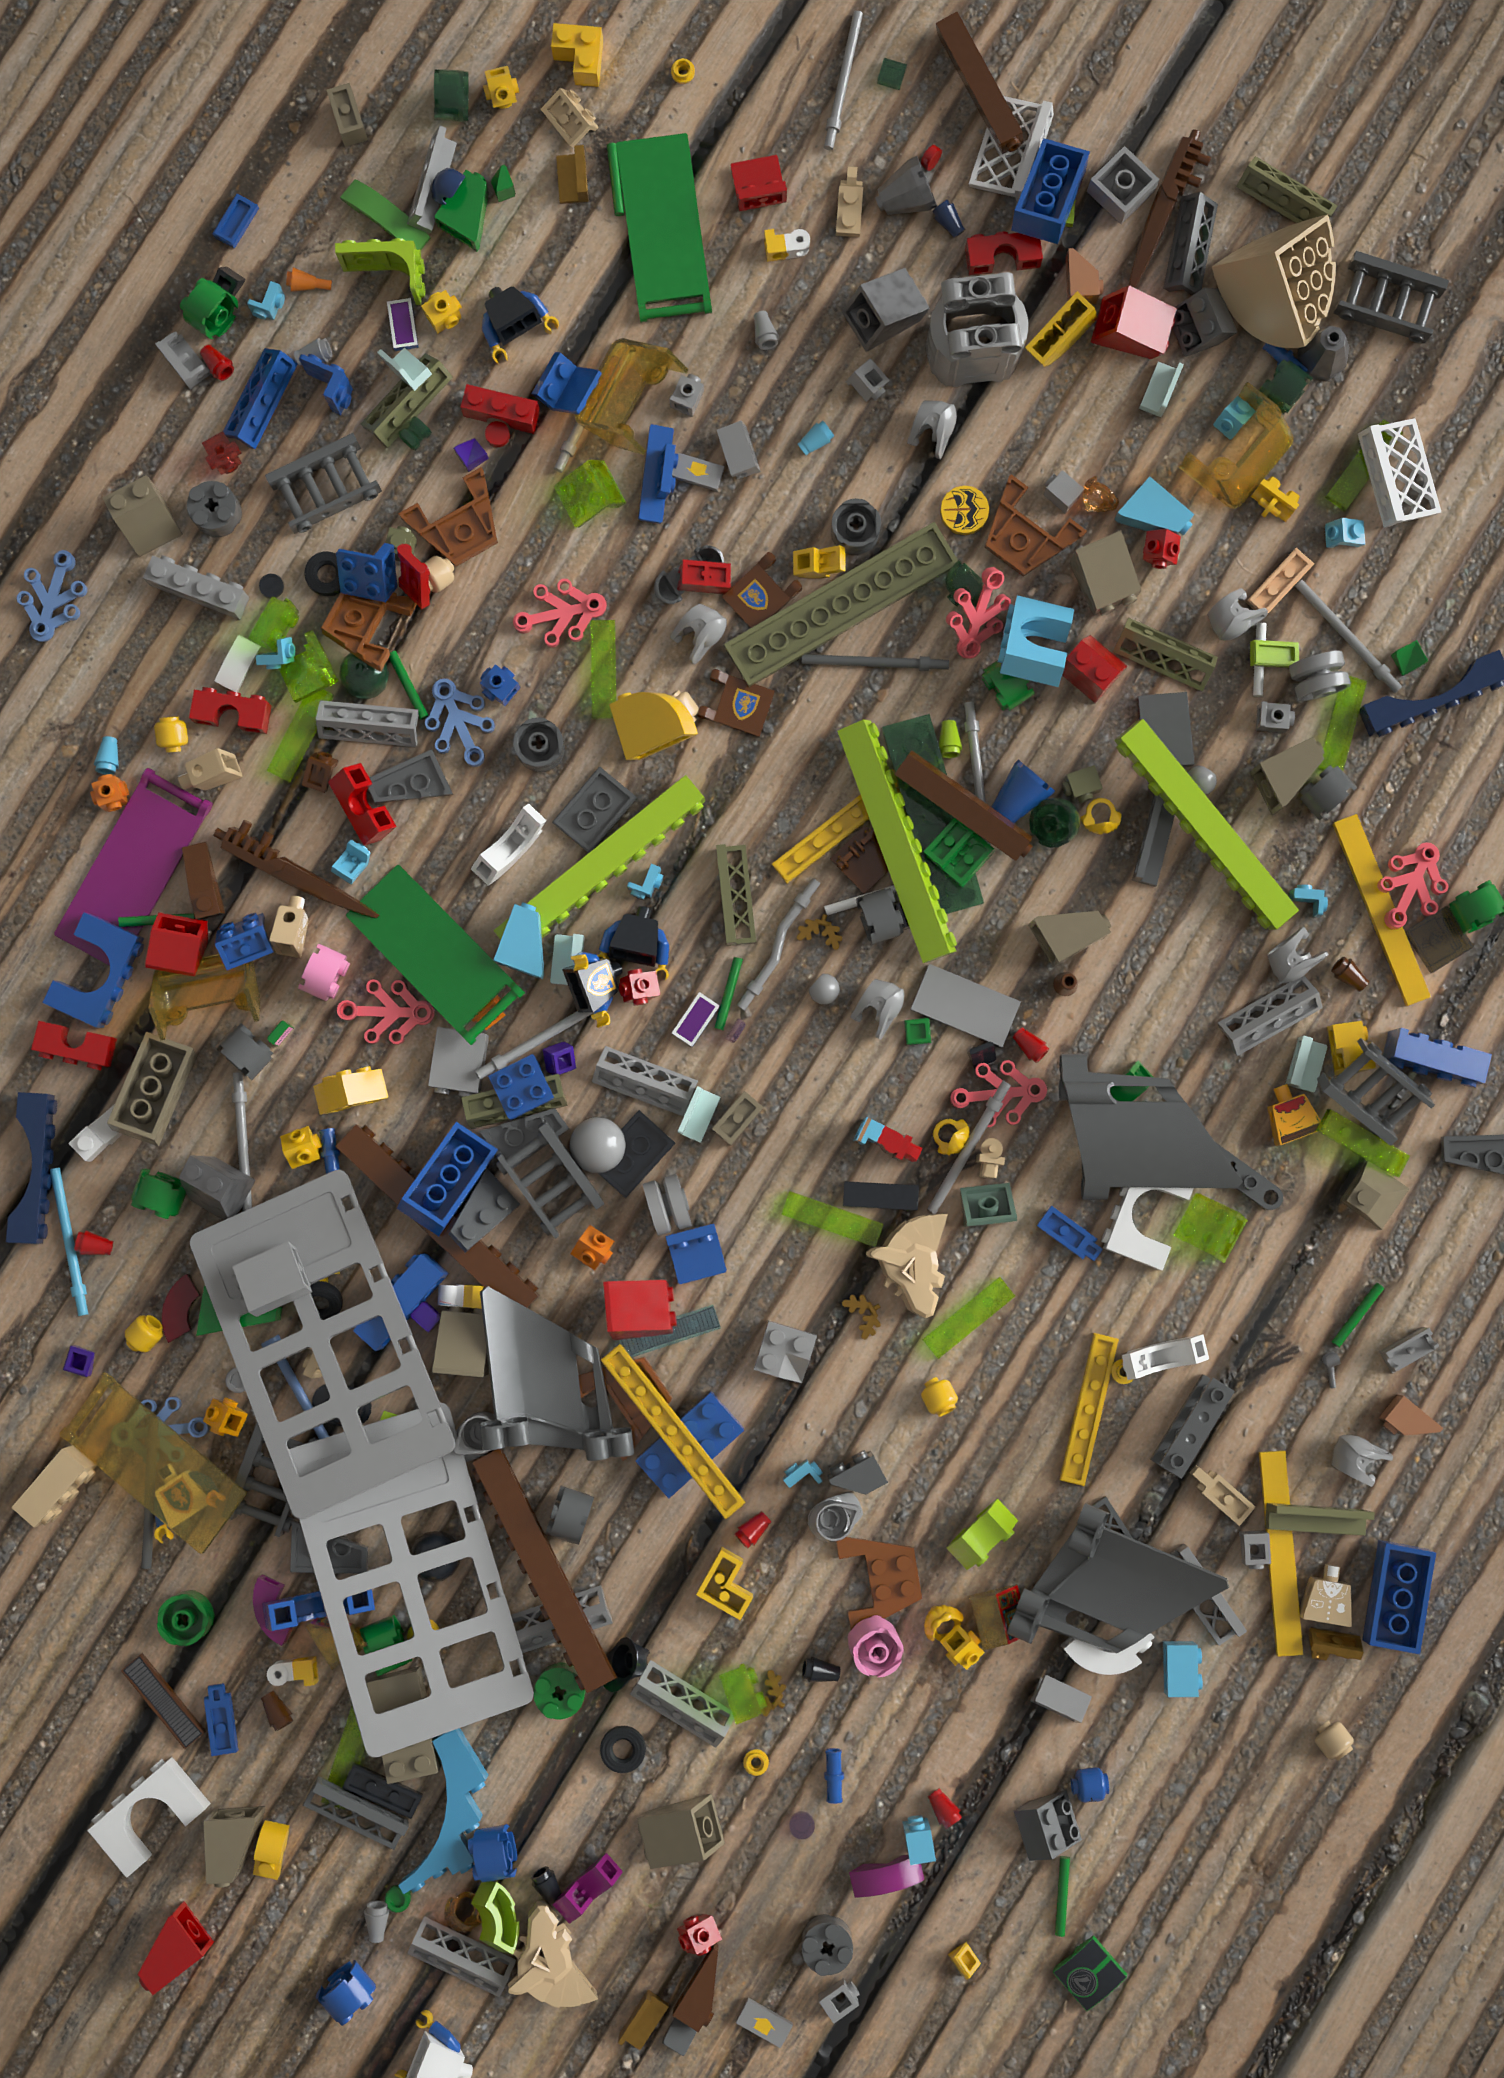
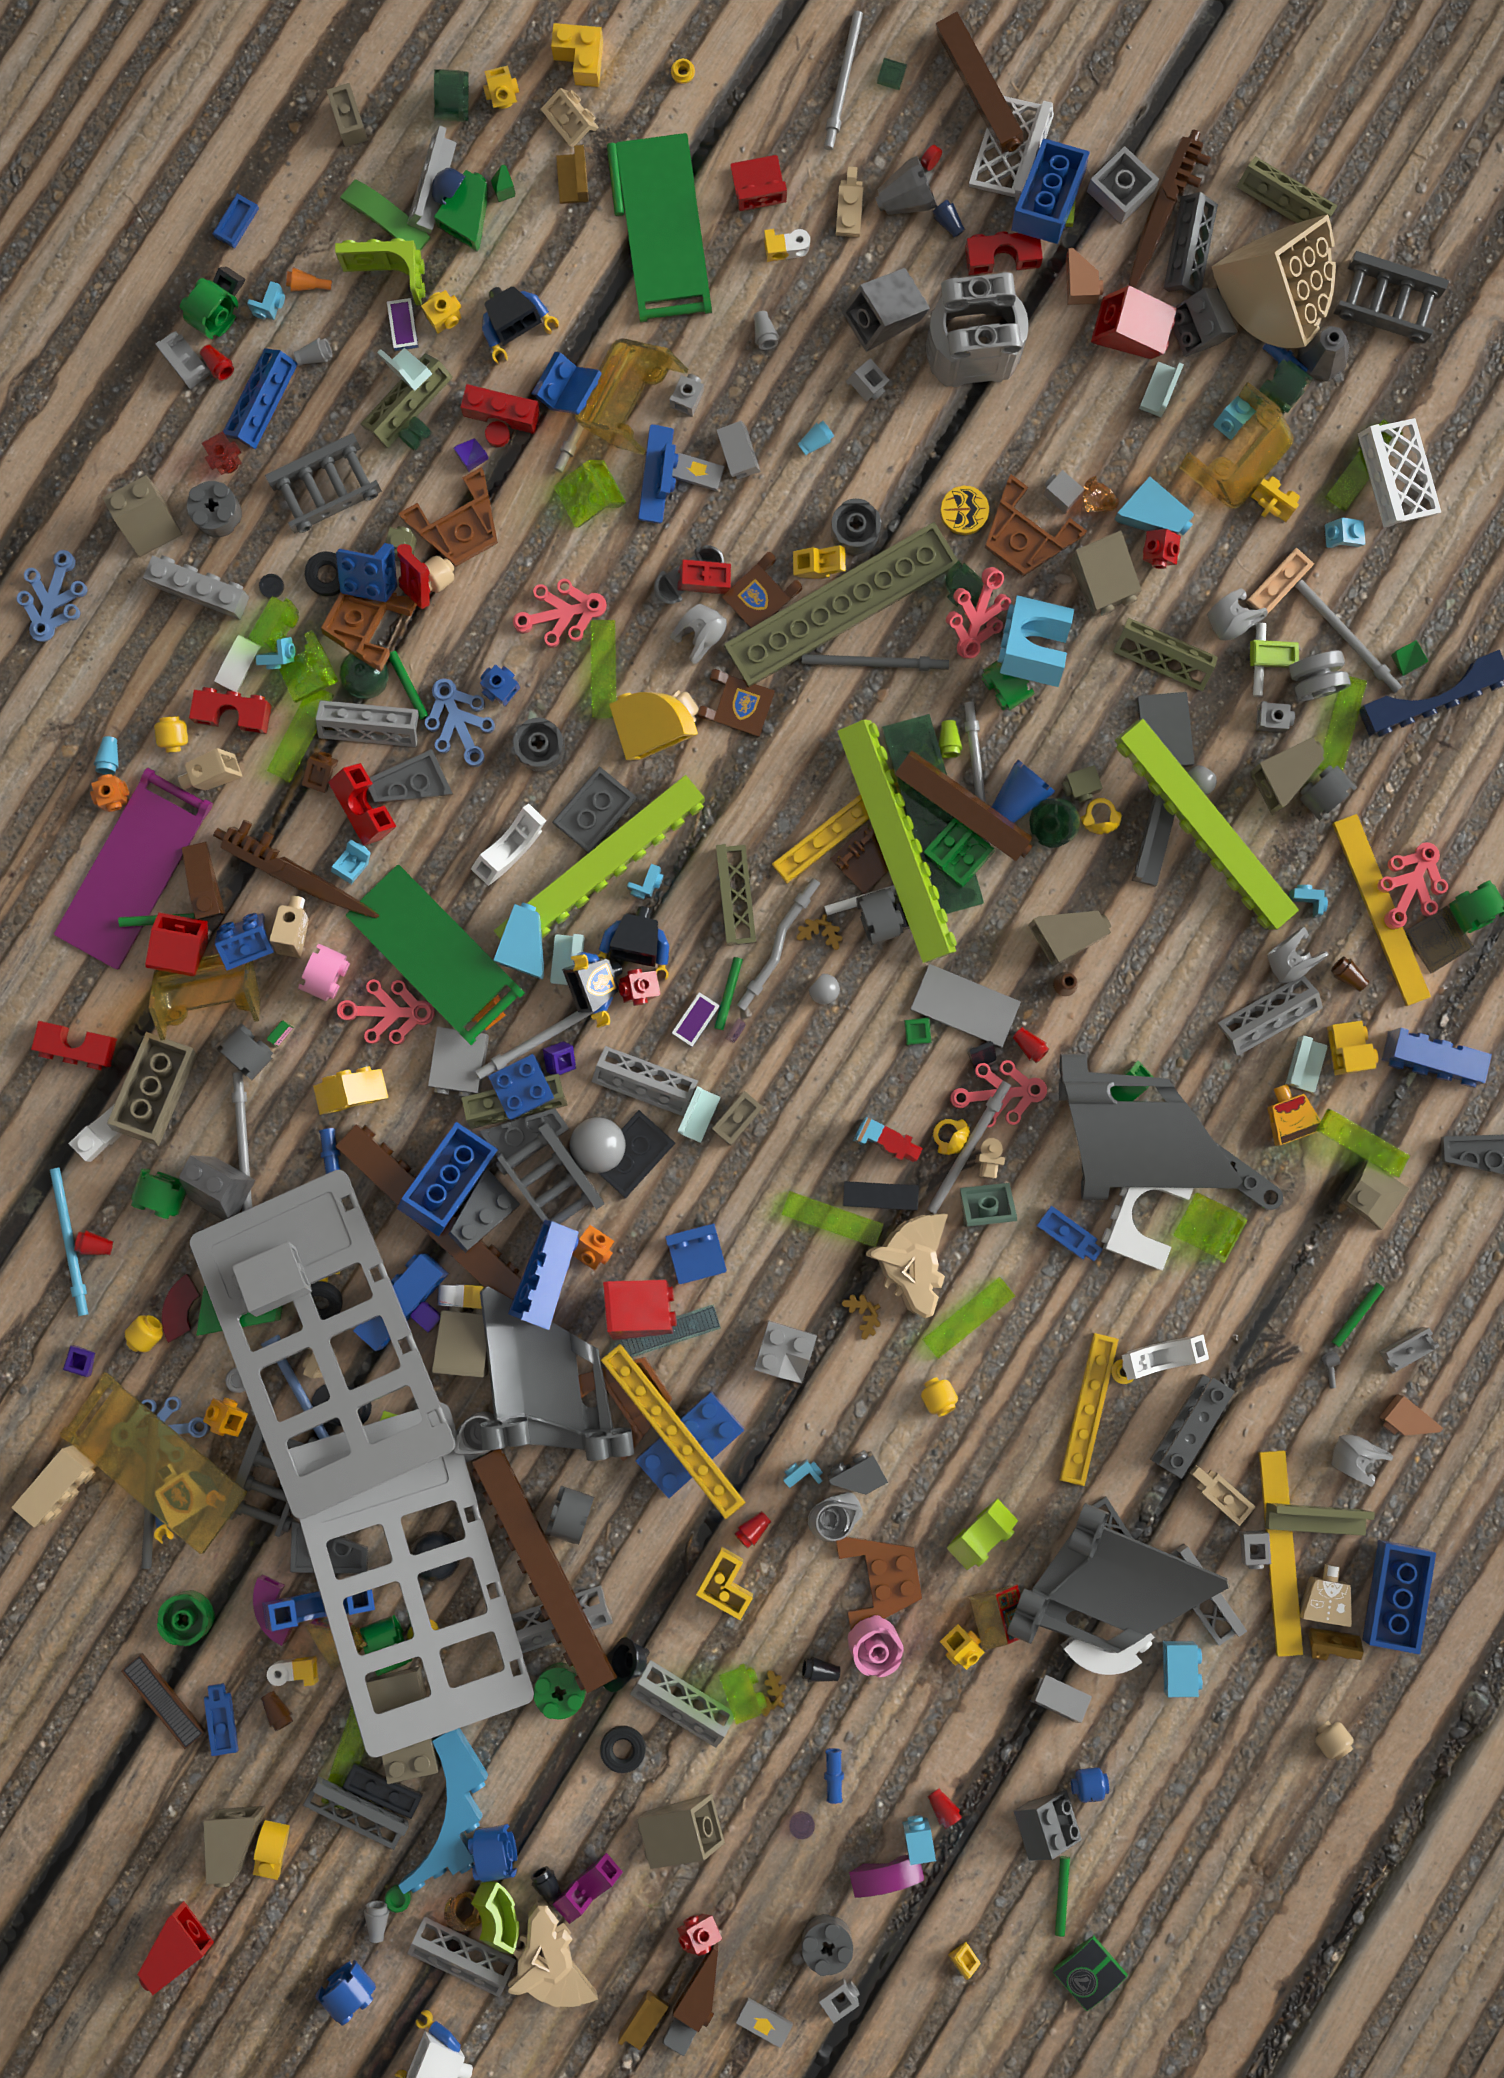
(35, 1115): dark blue arch -> none
(114, 1828): white arch -> none
(121, 949): blue arch -> none
(300, 1147): yellow brick -> none
(338, 389): blue bracket -> none
(544, 1275): none -> wedge
(668, 1204): light grey wheel -> none
(756, 1770): yellow plate -> none
(885, 999): light grey helmet -> none
(936, 416): light grey helmet -> none
(938, 1615): yellow piece -> none
(1062, 330): yellow brick -> none
(1092, 668): red slope -> none
(1369, 1114): dark grey fence -> none

